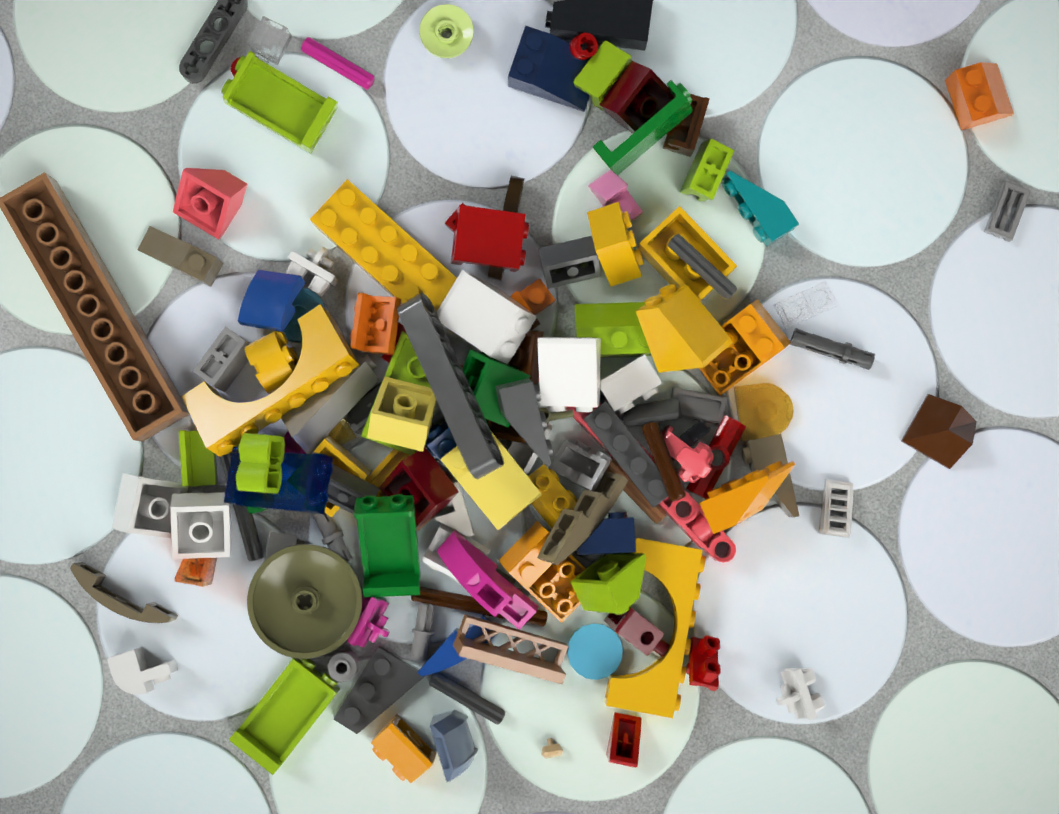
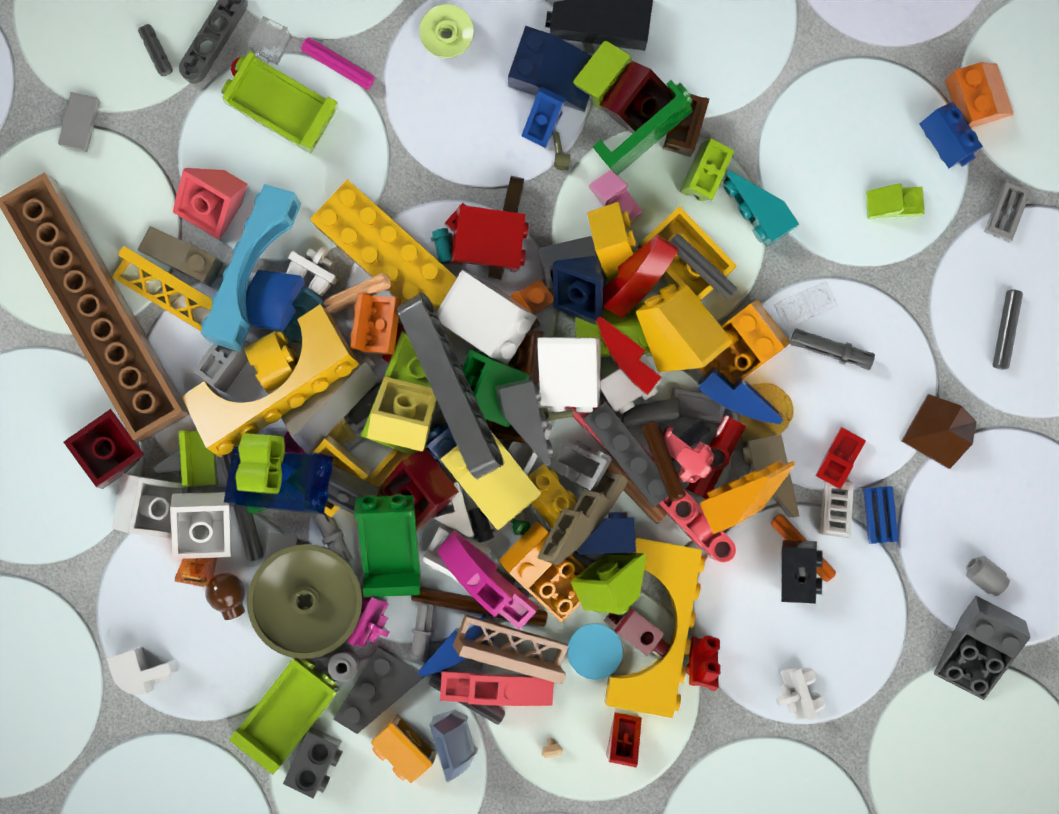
(79, 121): none -> light grey tile
(91, 582): dark tan slope -> none
(104, 449): none -> dark red slope
(155, 50): none -> dark grey axle
(166, 279): none -> yellow fence
(170, 464): none -> dark grey slope
(225, 594): none -> reddish brown piece
(271, 217): none -> medium azure arch
(308, 760): none -> dark grey brick
(349, 296): none -> light nougat axle
(443, 244): none -> teal pin
(481, 525): none -> black pin
(496, 689): none -> coral slope
(520, 527): none -> green rock
(543, 117): none -> blue slope
(561, 160): none -> olive hand
(578, 288): none -> dark blue slope
(591, 43): red bush -> none
(626, 356): none -> red slope
(638, 276): none -> red slope
(738, 397): none -> blue slope
(789, 532): none -> orange axle
(796, 587): none -> black brick
(840, 458): none -> red slope
(891, 514): none -> blue tile
(895, 201): none -> lime slope
(951, 135): none -> blue brick
(982, 647): none -> dark grey slope
(987, 575): none -> light grey brick
(1007, 329): none -> dark grey axle

